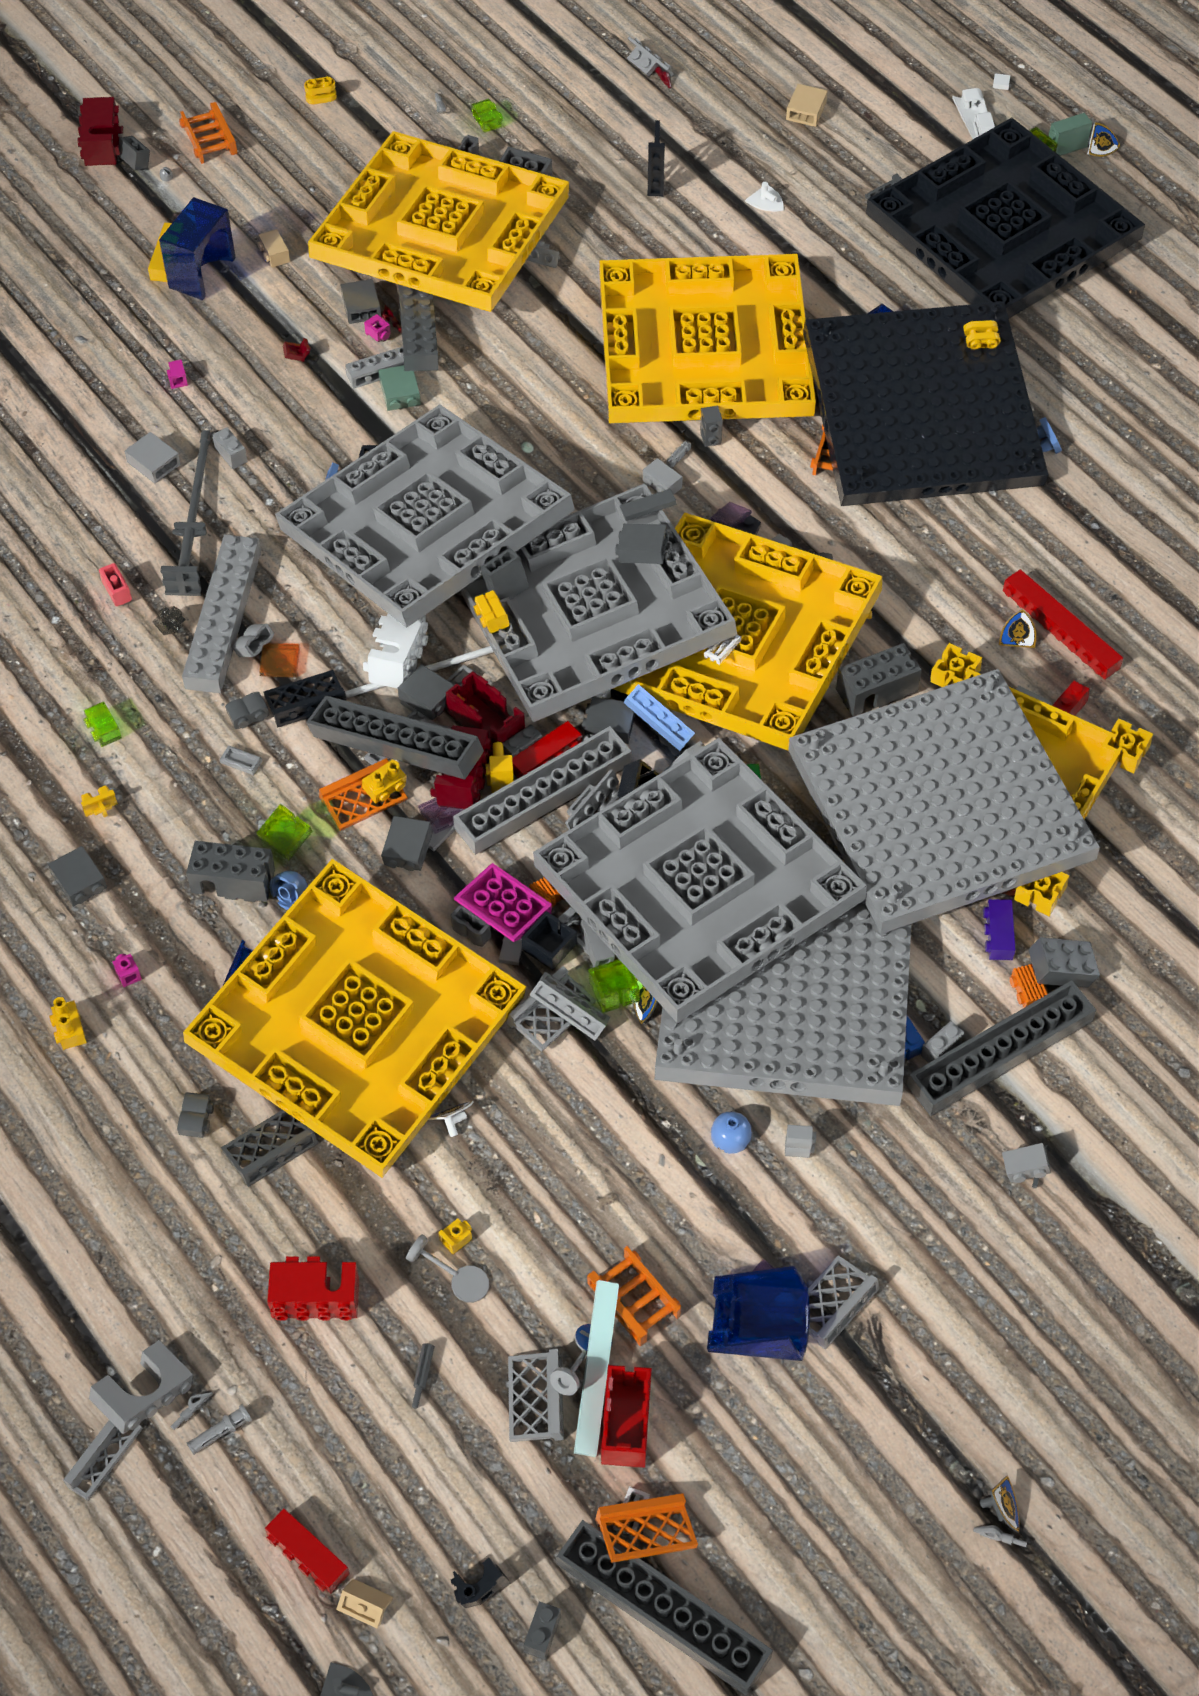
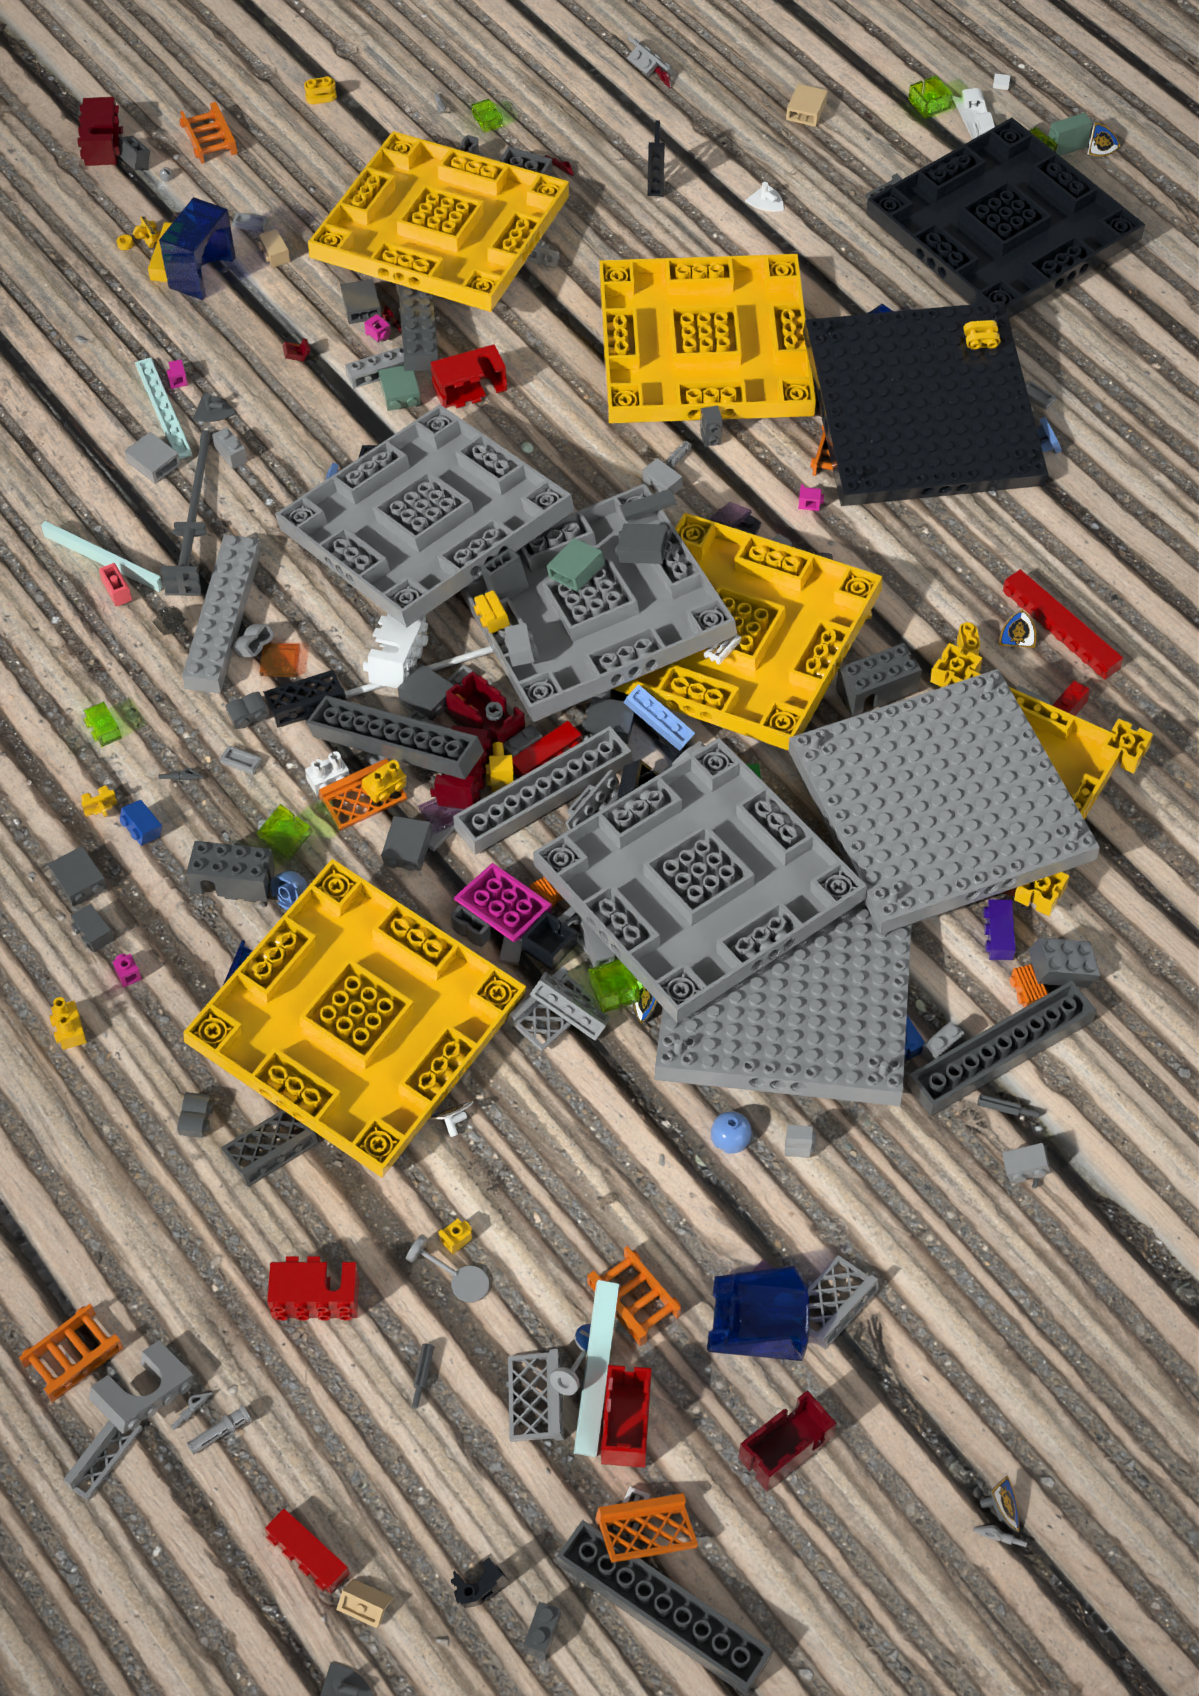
(73, 1372): none -> orange fence
(92, 928): none -> dark grey brick
(101, 556): none -> light aqua tile
(125, 242): none -> yellow tile
(140, 822): none -> blue brick
(147, 231): none -> yellow hips
(163, 407): none -> light aqua tile
(184, 775): none -> dark grey hand
(212, 409): none -> dark grey shield
(250, 222): none -> light grey tile
(326, 772): none -> white brick
(459, 375): none -> red piece
(497, 714): none -> dark grey bush
(519, 644): none -> light grey brick
(564, 166): none -> dark red hand
(575, 564): none -> sand green brick
(787, 1441): none -> dark red piece
(810, 498): none -> dark pink brick
(935, 96): none -> clear neon green piece
(968, 638): none -> yellow brick
(1004, 1106): none -> dark grey axle
(1039, 395): none -> light grey tile

